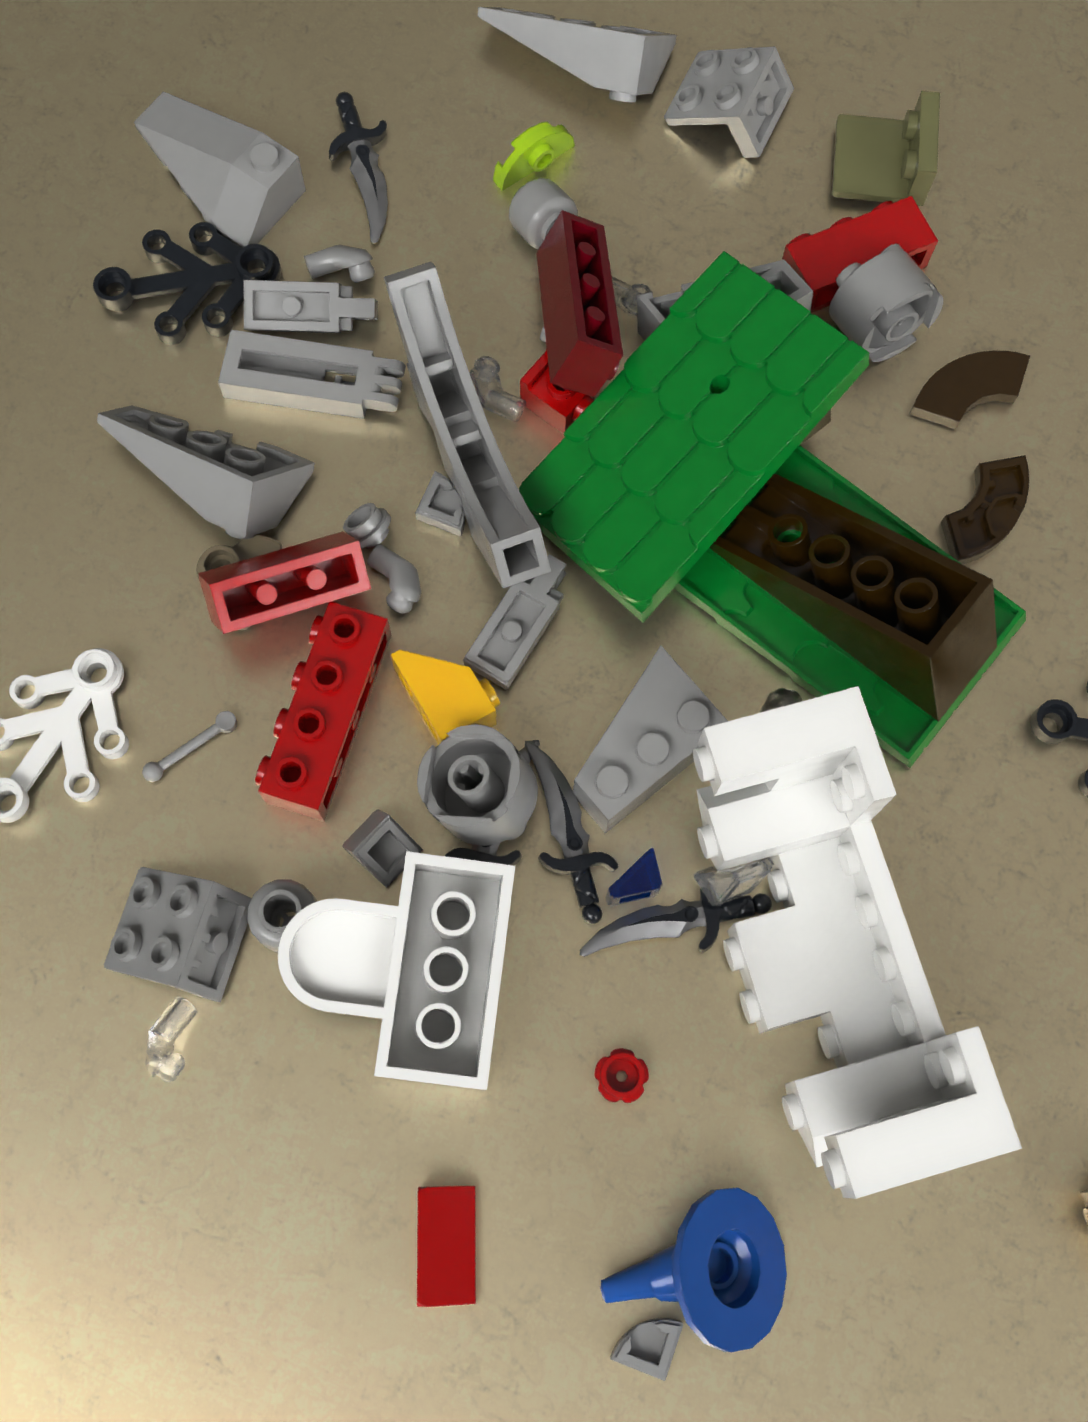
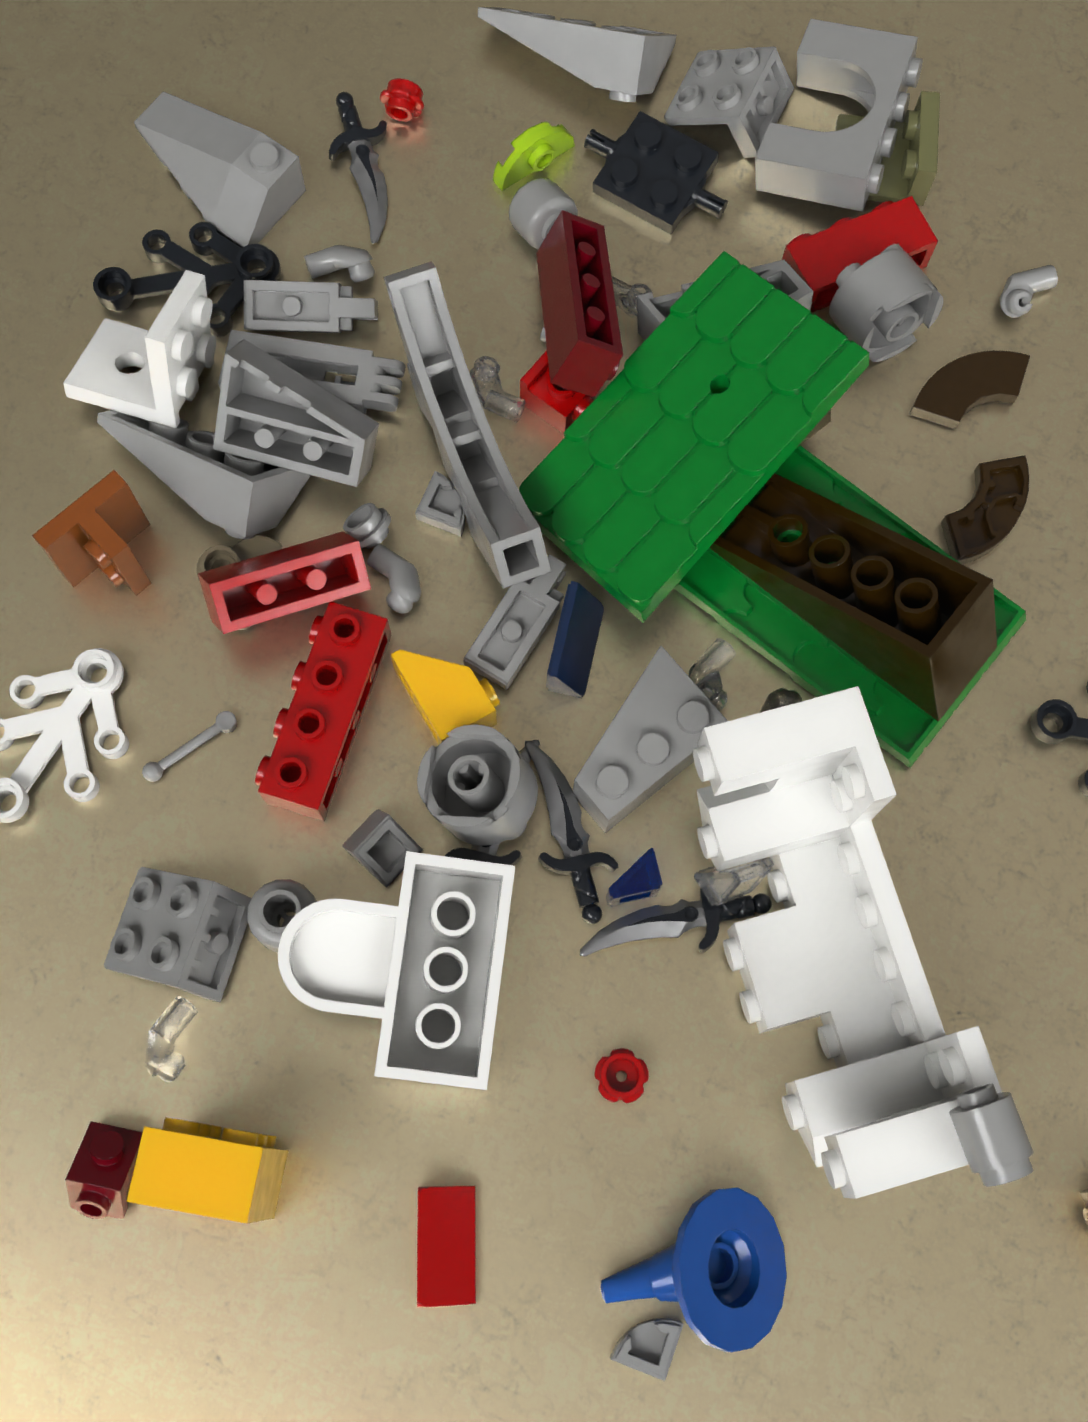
(96, 535): none -> dark orange bracket
(103, 1171): none -> dark red bracket
(168, 353): none -> white bracket
(206, 1175): none -> yellow brick
(289, 420): none -> light grey wedge
(402, 99): none -> red plate
(575, 642): none -> dark blue slope
(655, 172): none -> black plate
(707, 670): none -> clear arm
(846, 163): none -> light grey arch
(992, 1135): none -> light grey brick
(1020, 288): none -> light grey arm

